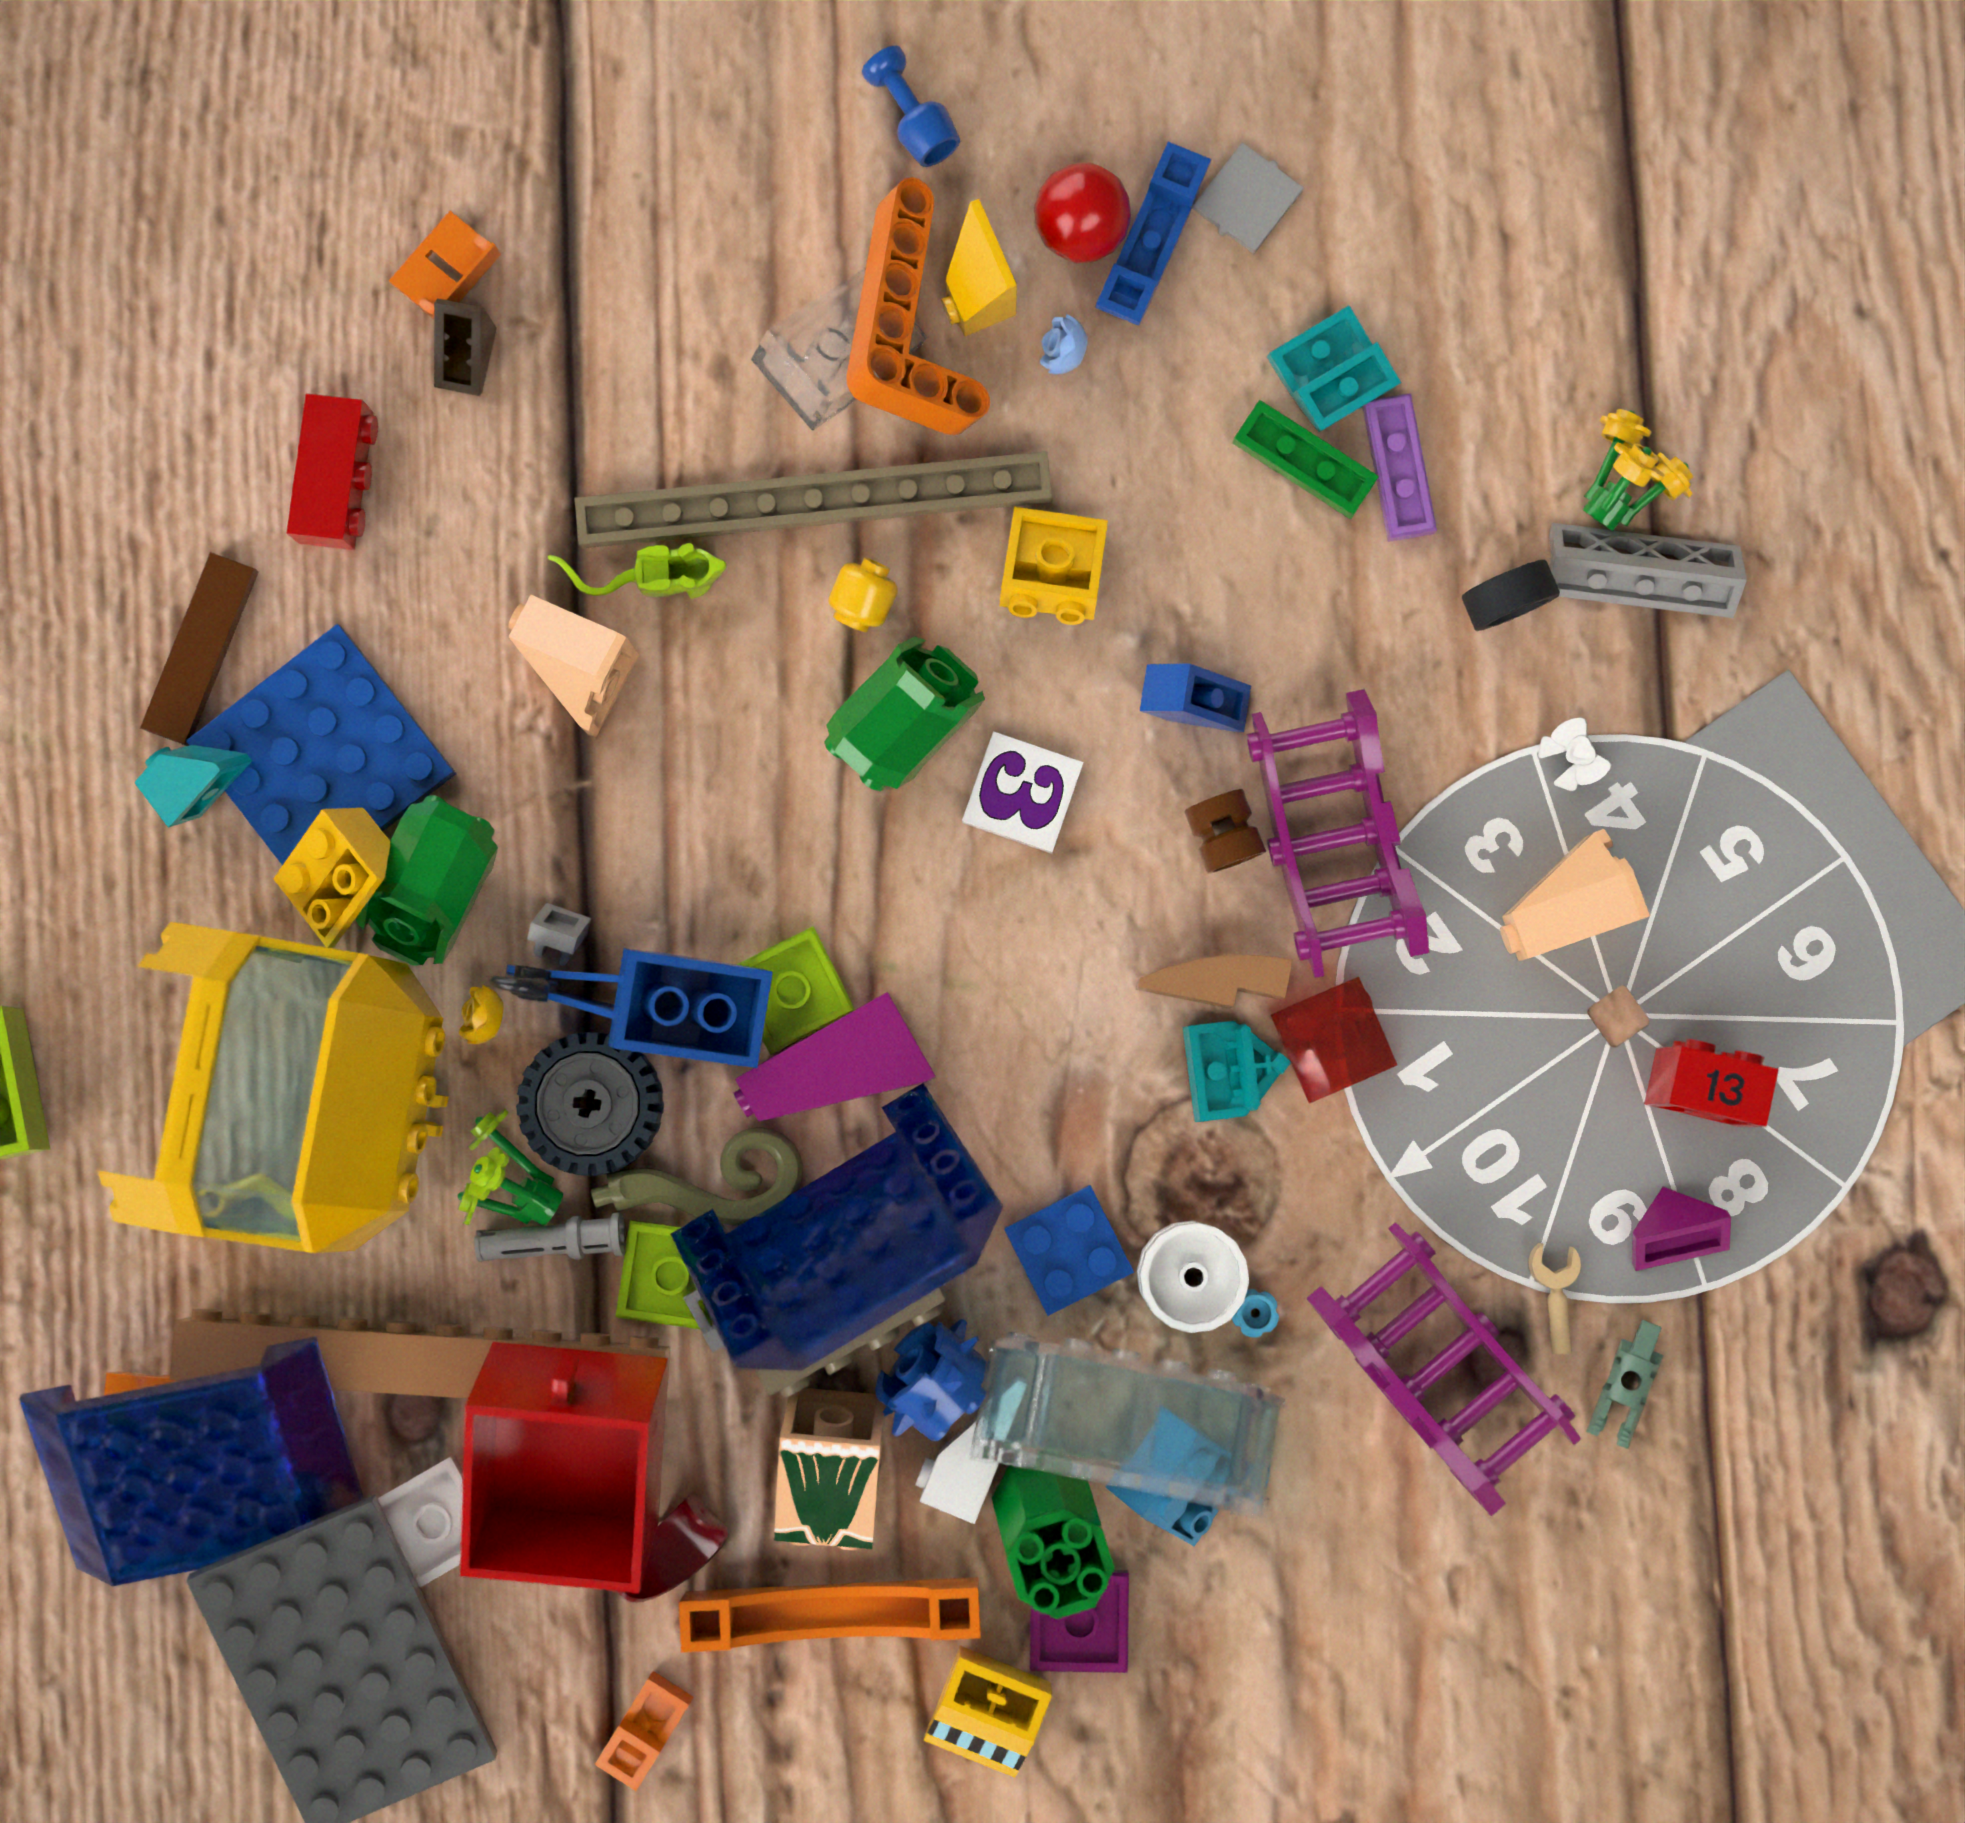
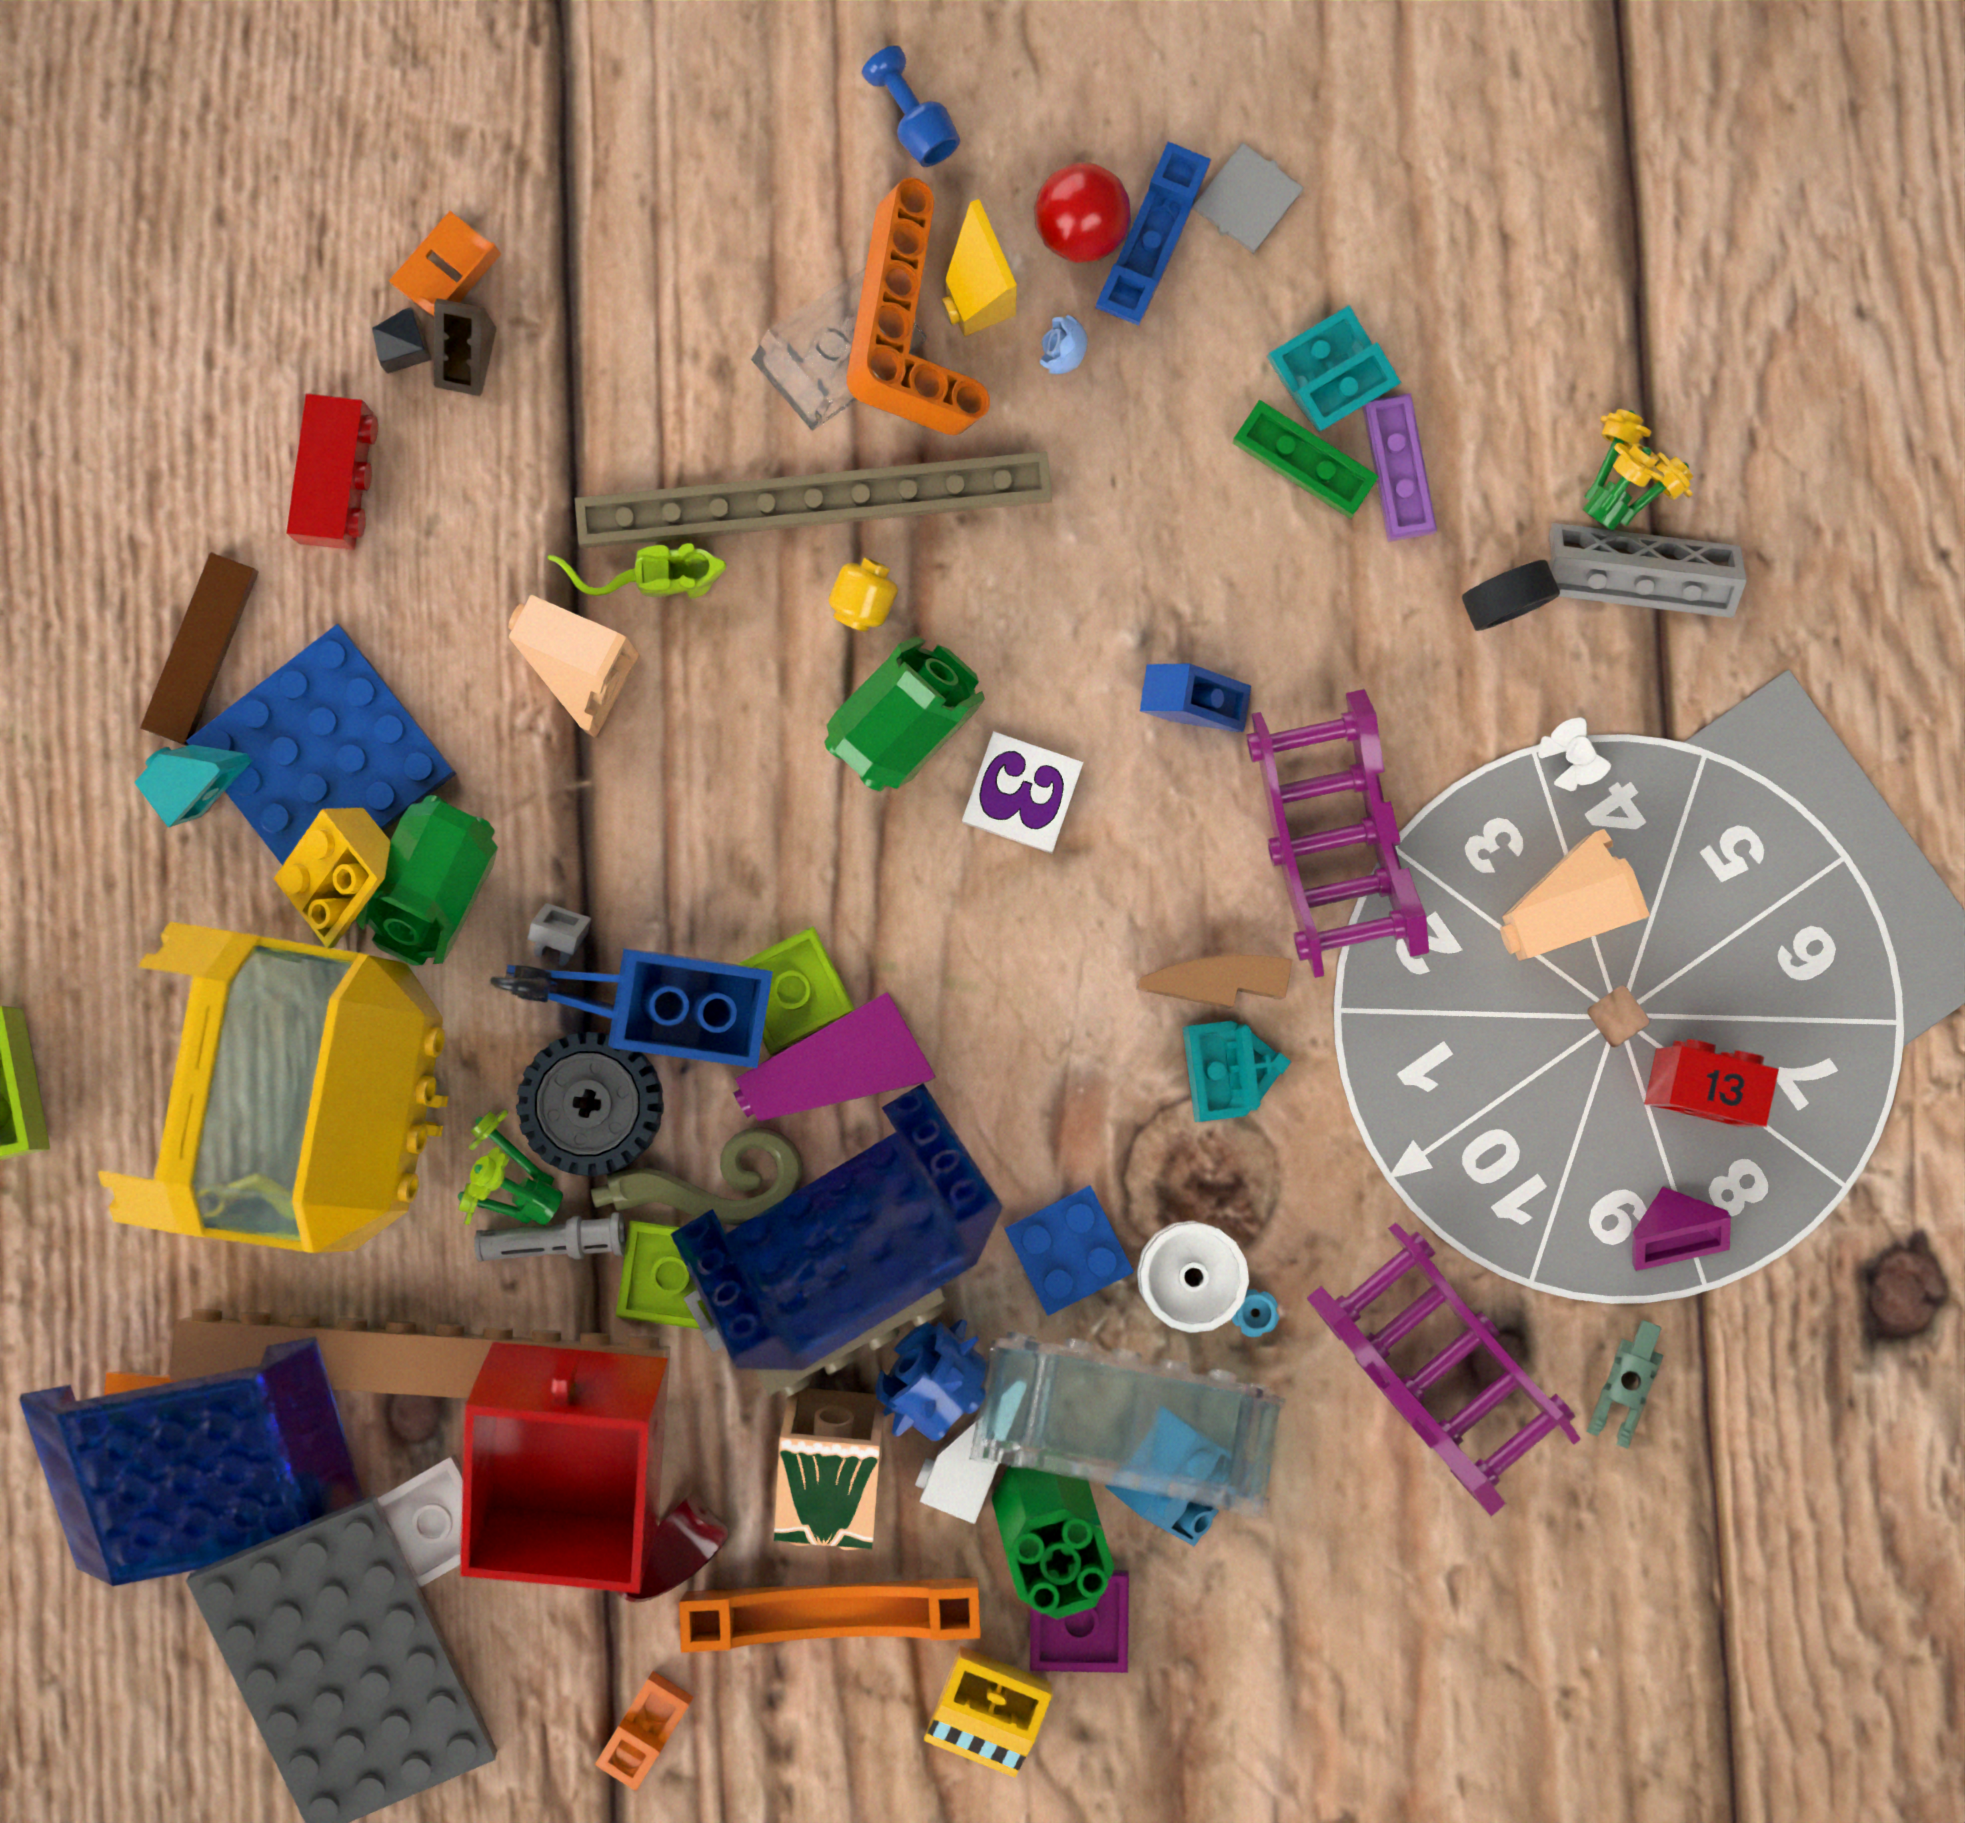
(401, 341): none -> black slope
(481, 1015): yellow plate -> none
(1053, 565): yellow plate -> none
(1231, 846): reddish brown wheel -> none
(1333, 1039): clear red slope -> none
(1557, 1299): tan piece -> none

